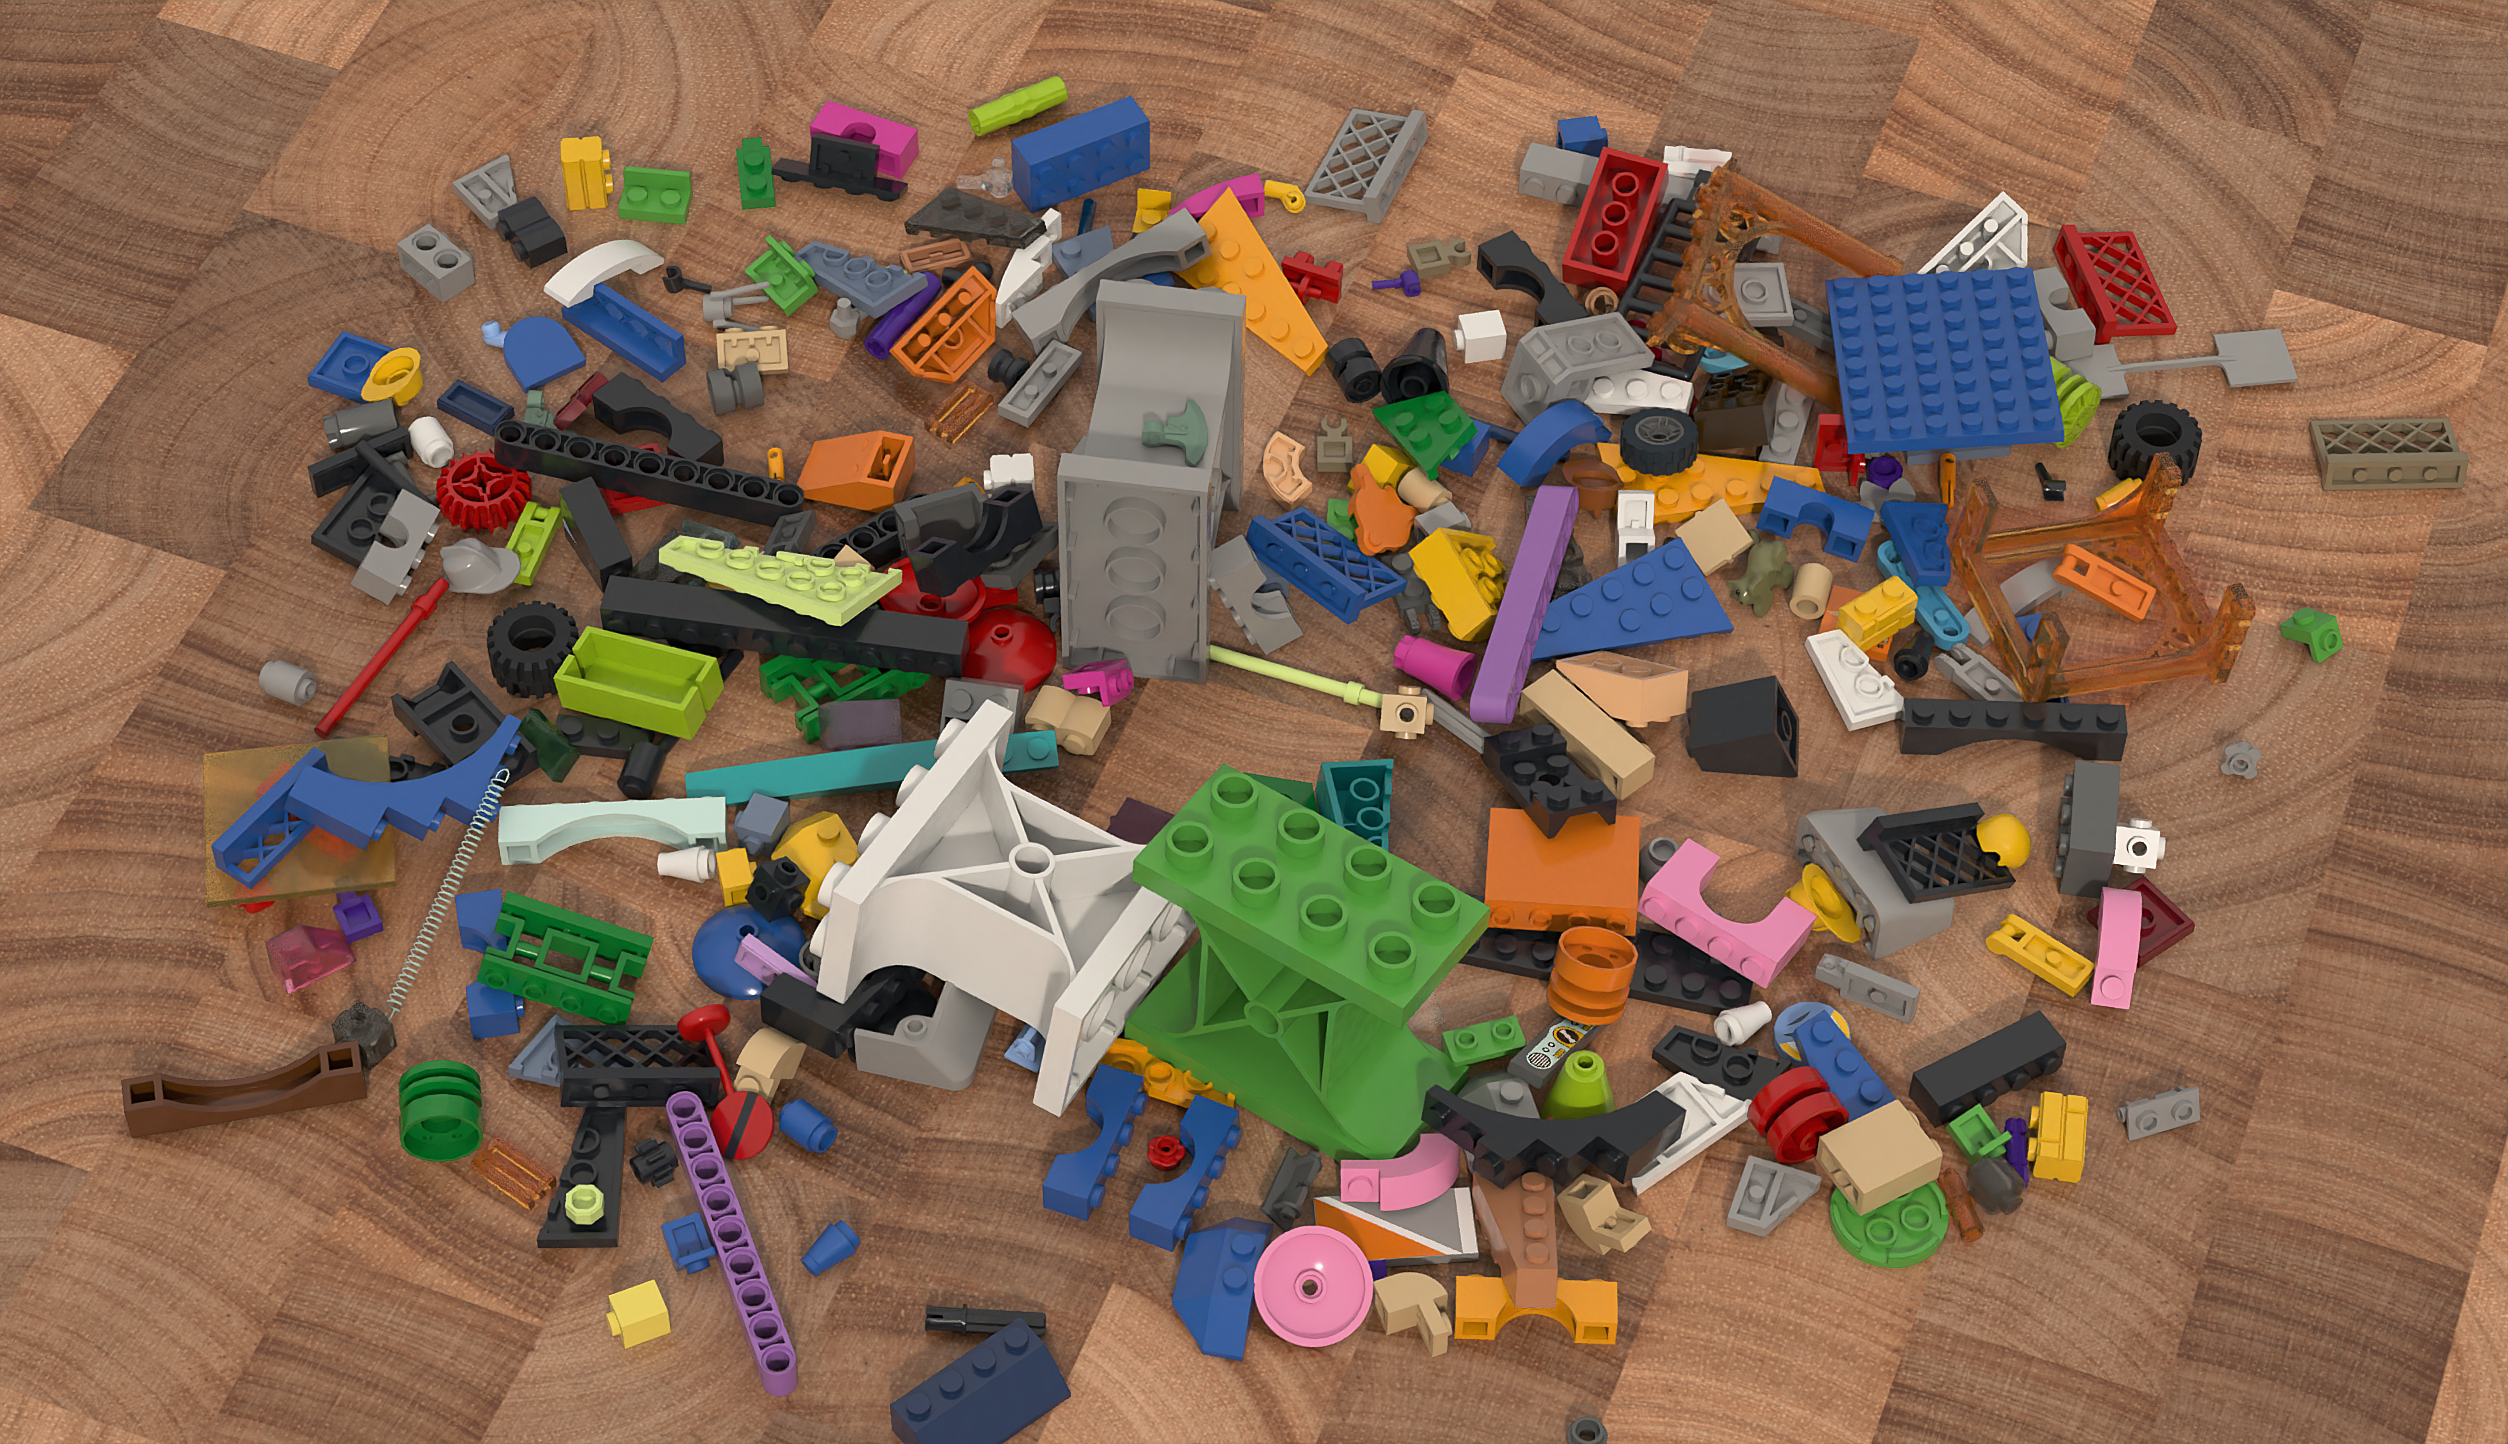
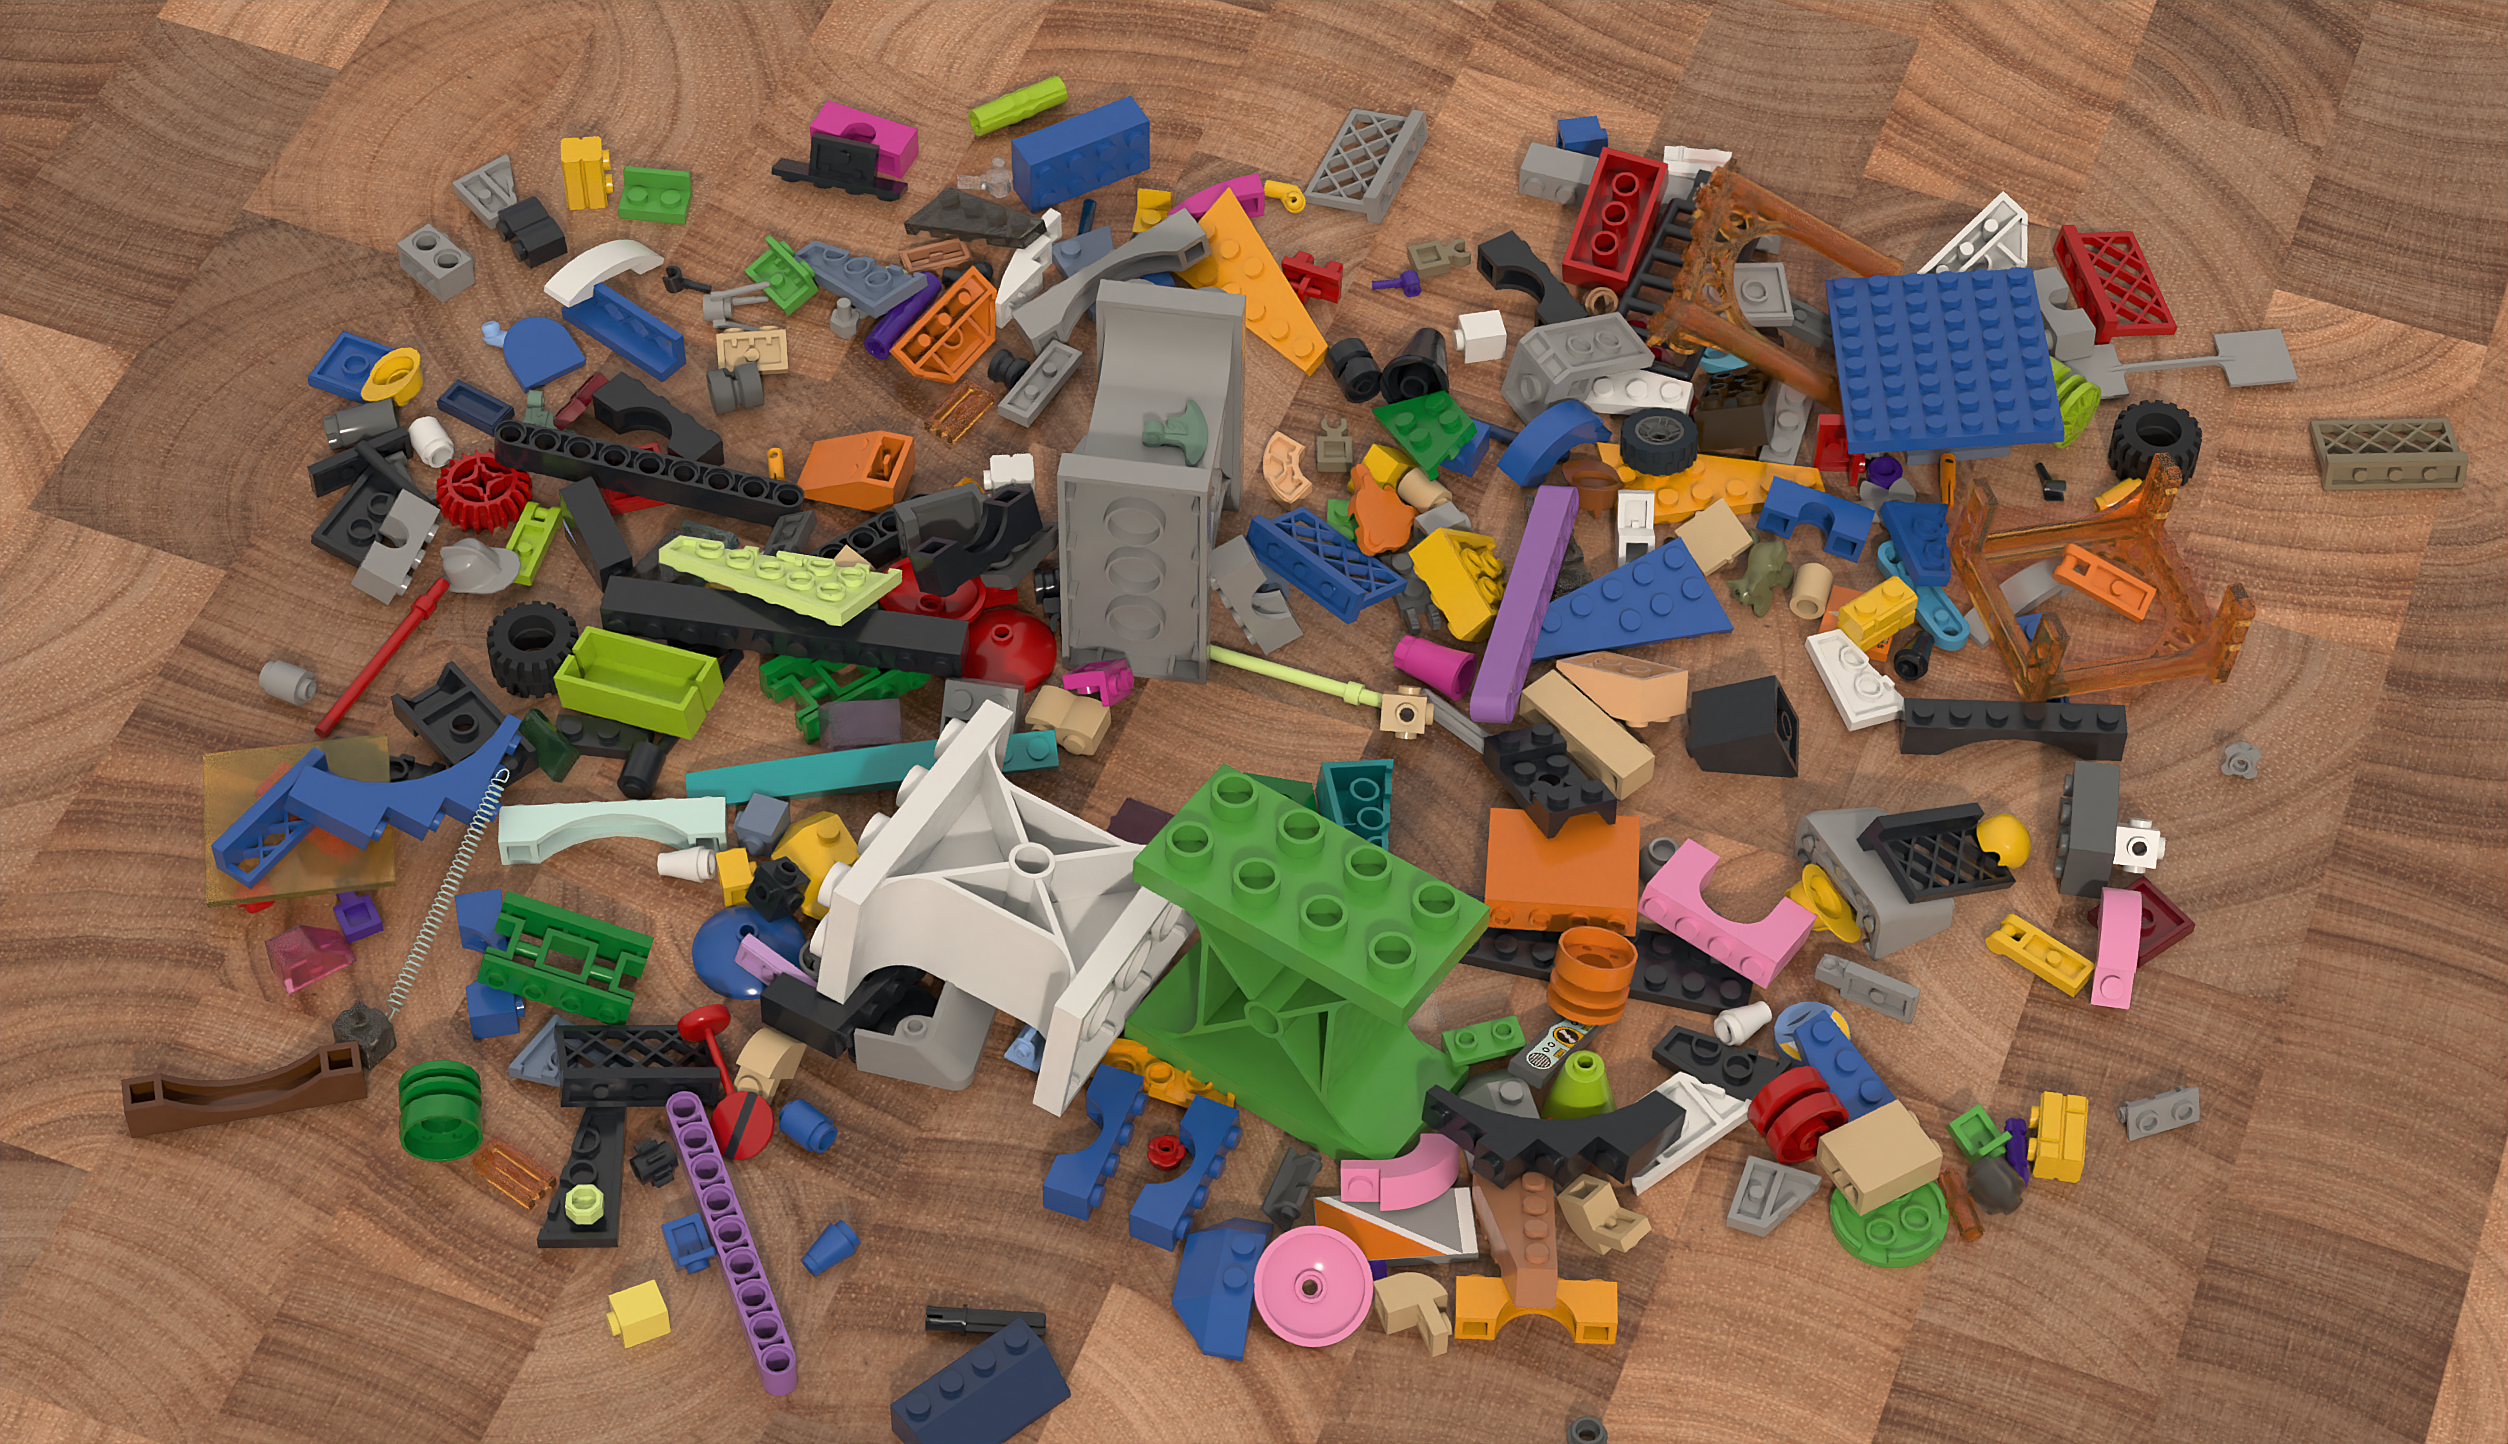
(755, 174): green hinge -> none
(1976, 675): light grey hinge -> none
(1987, 1069): black brick -> none
(2316, 629): bright green bracket -> none

